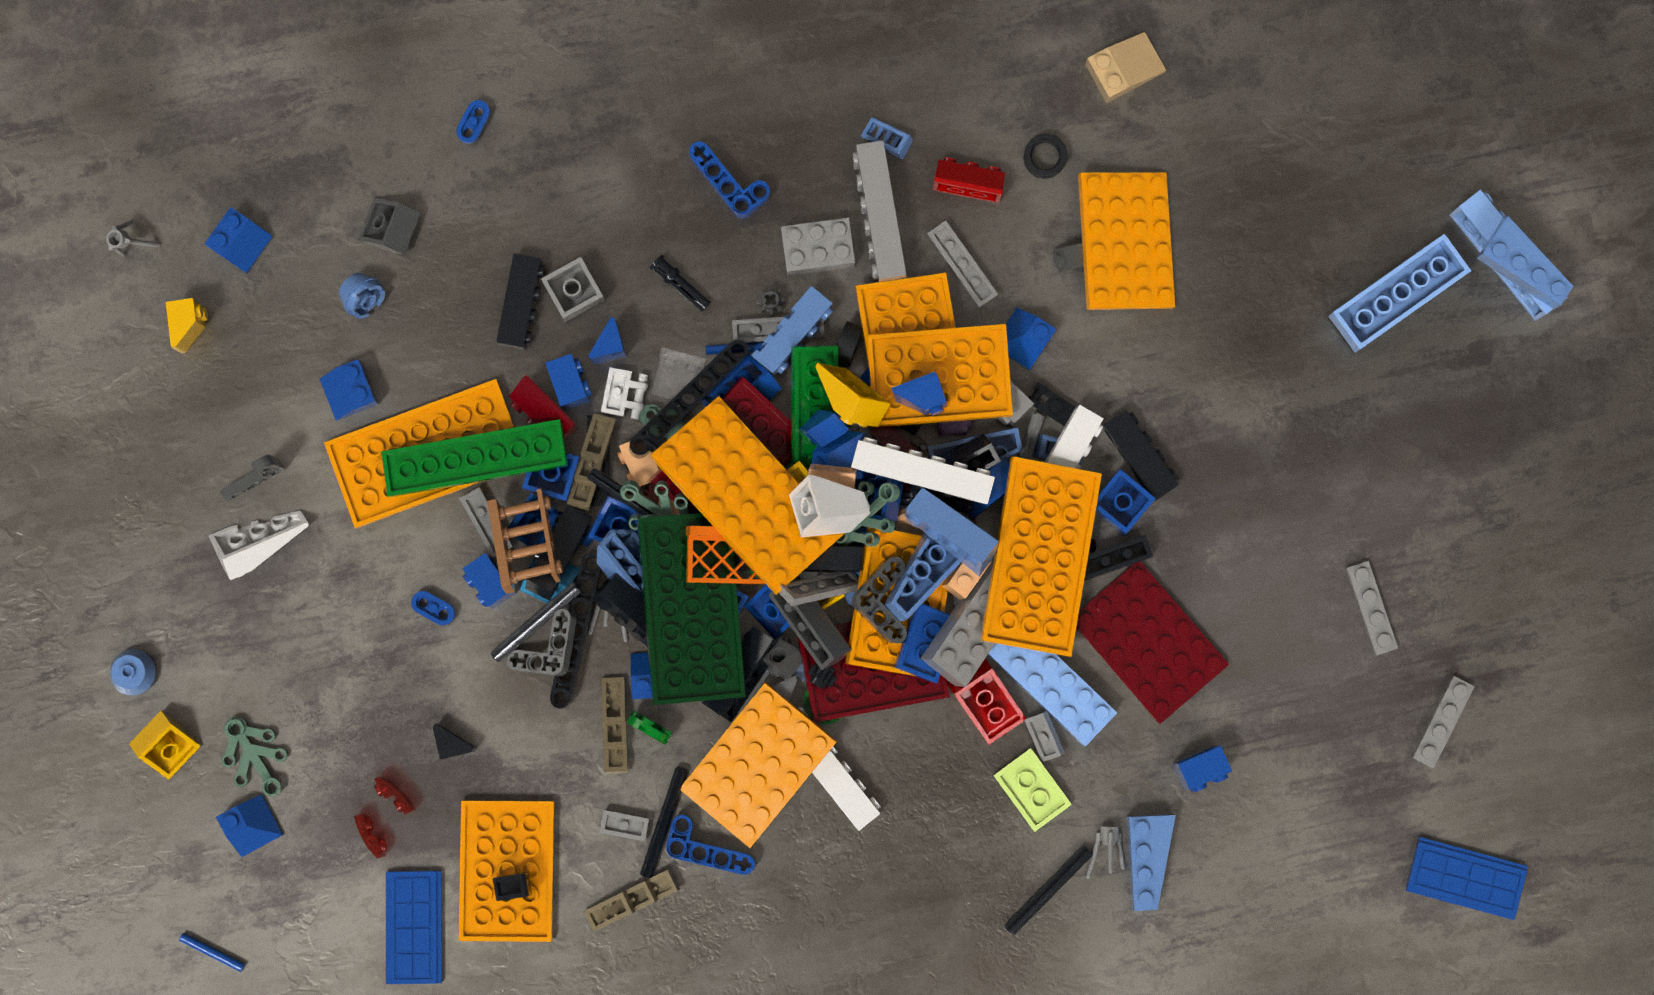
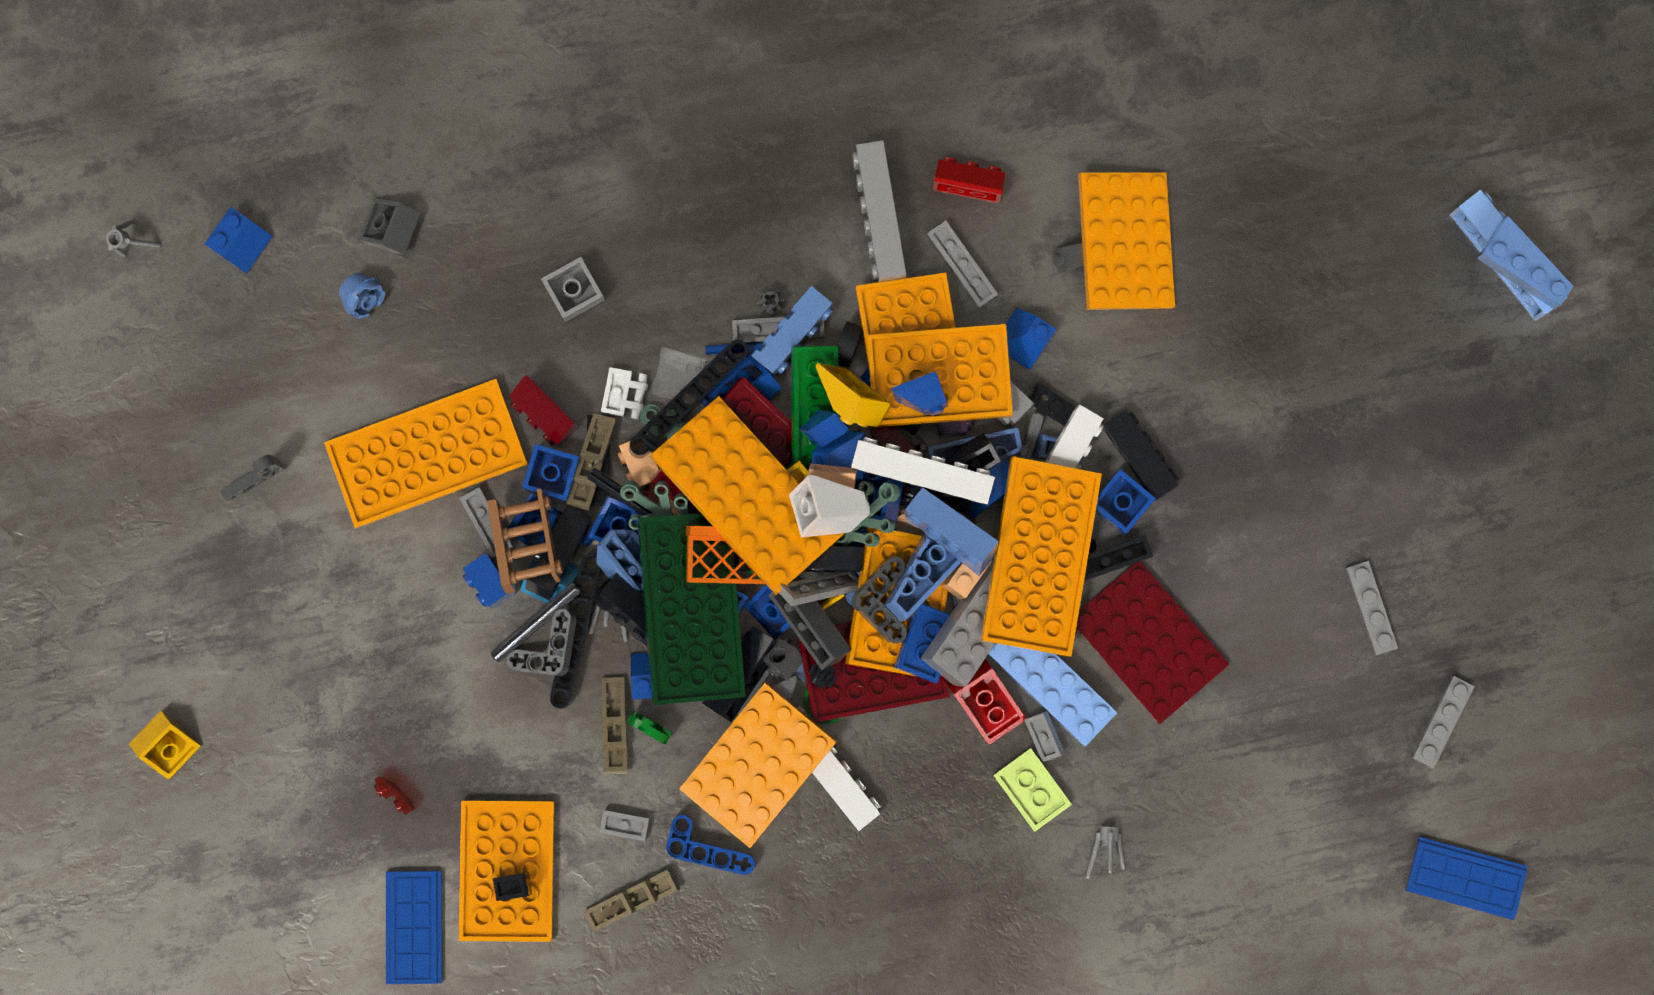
(132, 672): medium blue cone -> none
(185, 322): yellow slope -> none
(211, 952): blue bar -> none
(247, 547): white wedge -> none
(249, 825): blue slope -> none
(251, 753): sand green plant -> none
(348, 390): blue slope -> none
(374, 843): clear red slope -> none
(433, 609): blue plate -> none
(450, 744): black slope -> none
(473, 122): blue plate -> none
(474, 458): green plate -> none
(519, 302): black brick -> none
(568, 383): blue brick -> none
(609, 344): blue slope -> none
(663, 822): black axle -> none
(671, 276): black pin -> none
(724, 178): blue beam -> none
(818, 246): light grey brick -> none
(906, 139): medium blue slope -> none
(1048, 890): black axle -> none
(1049, 139): black tyre -> none
(1124, 66): tan slope -> none
(1148, 854): medium blue wedge -> none
(1202, 768): blue brick -> none
(1399, 293): light blue brick -> none

